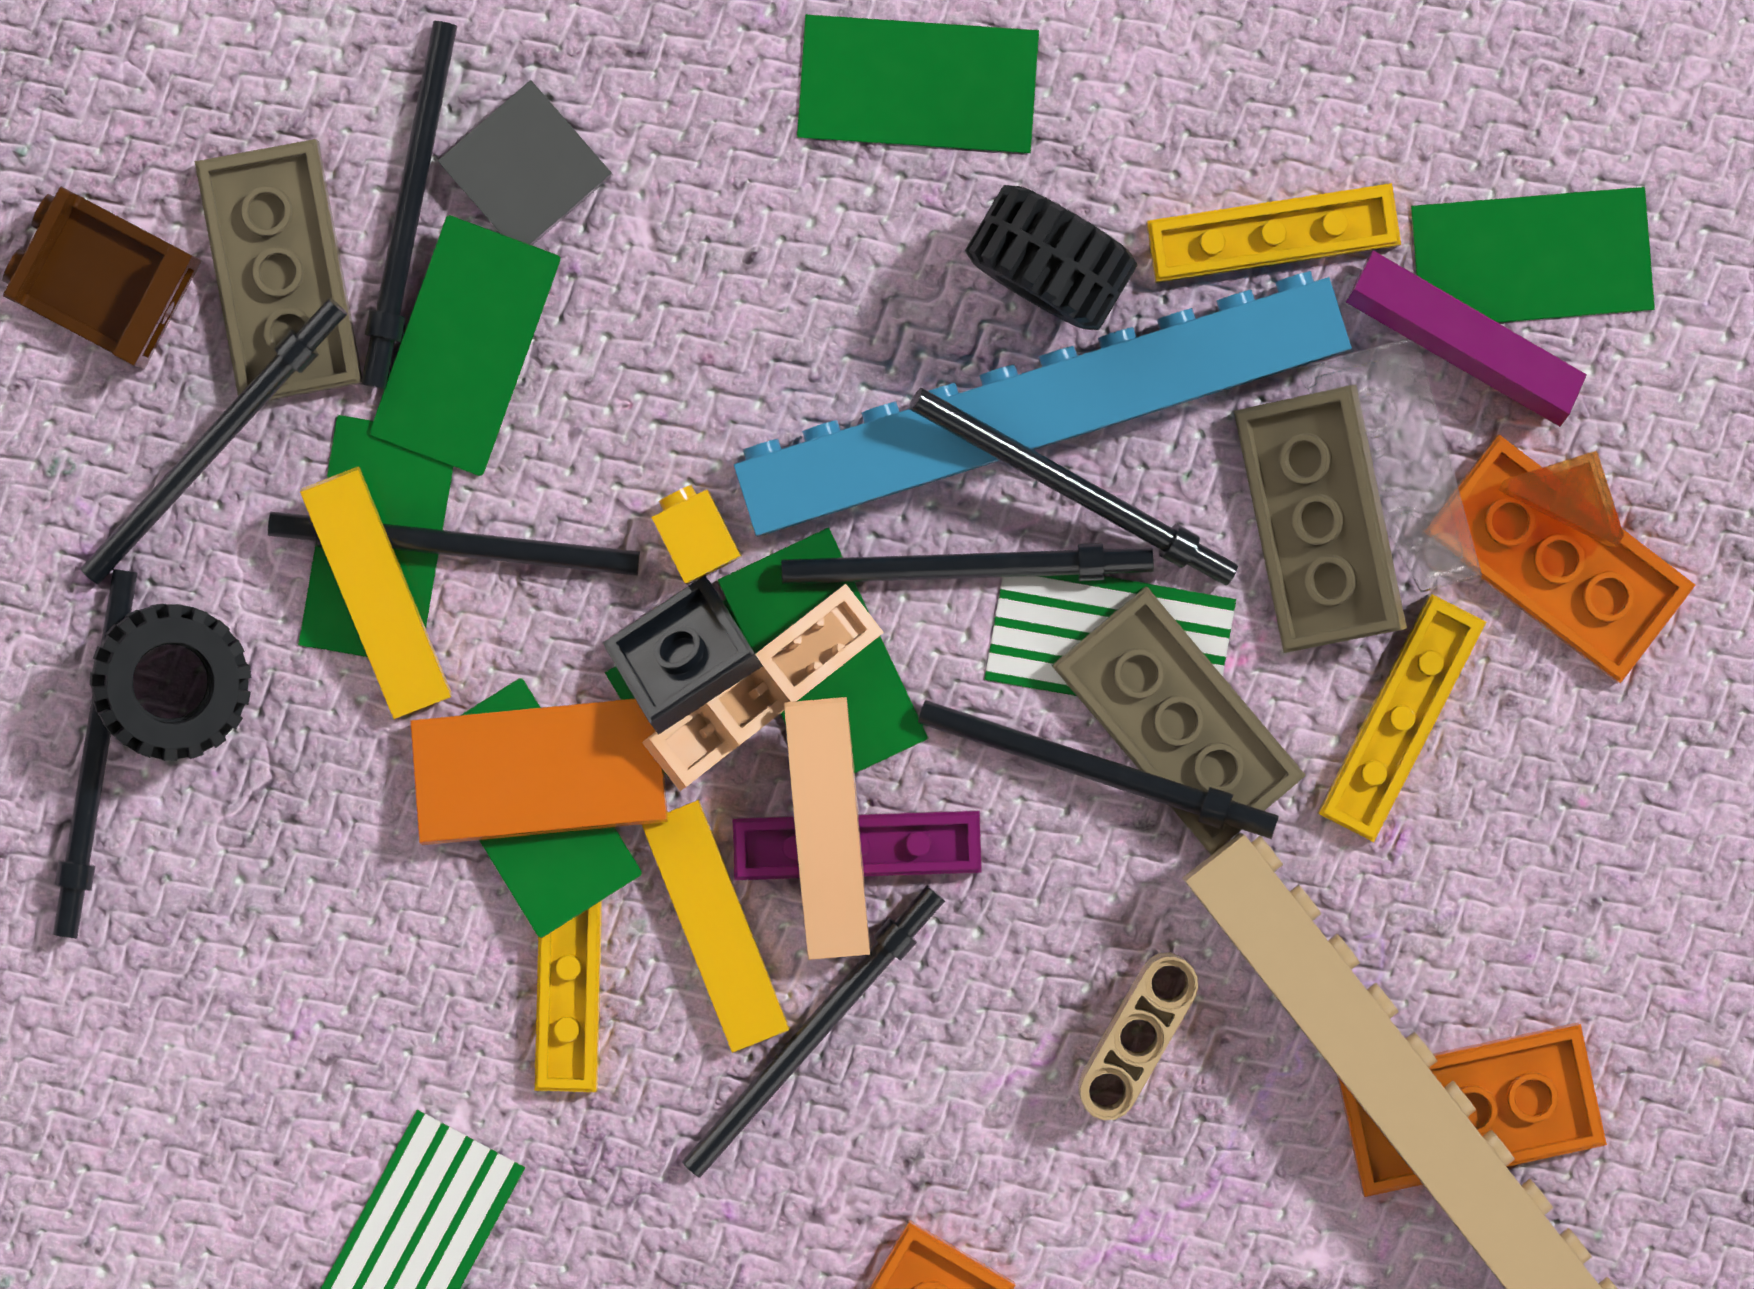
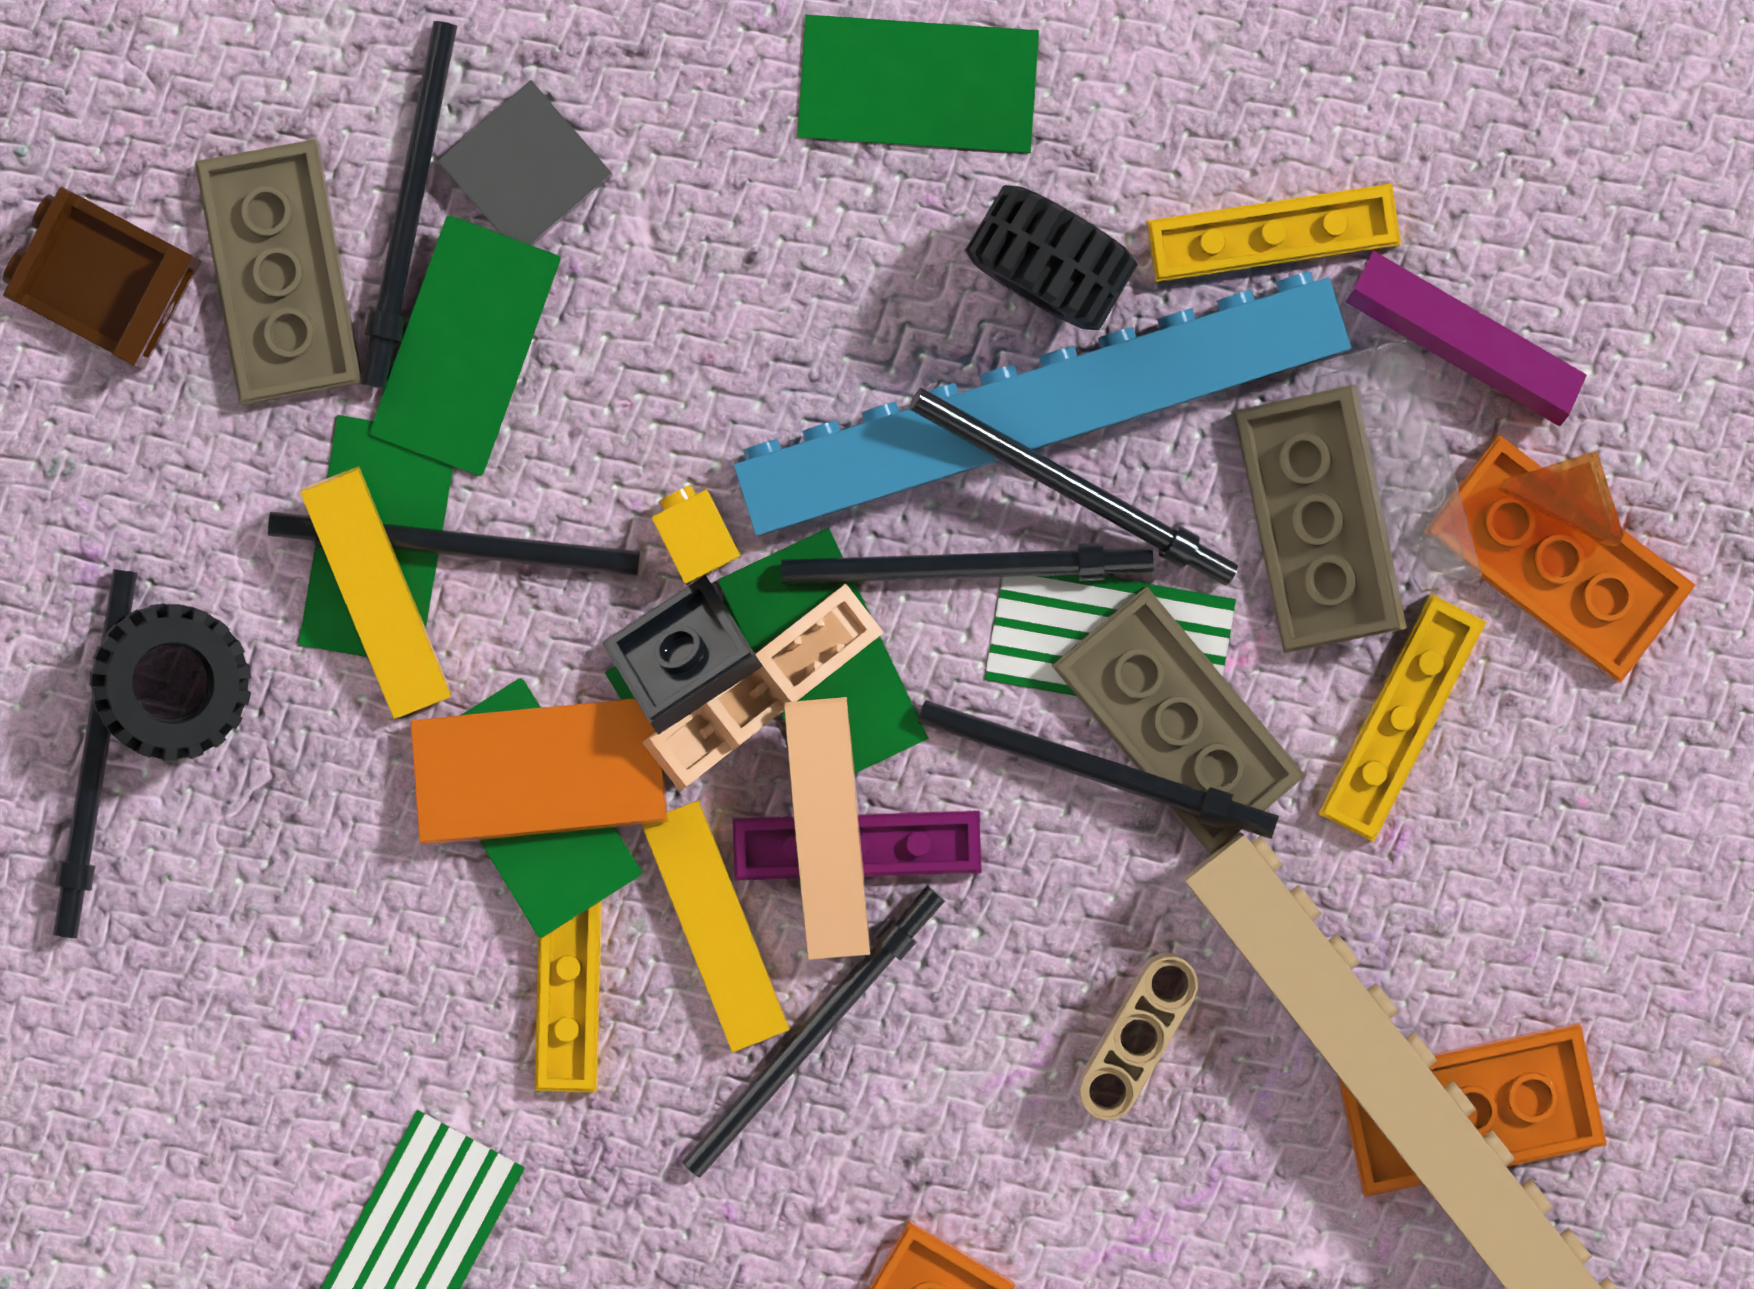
(294, 354): black bar -> none
(1539, 253): green sticker -> none

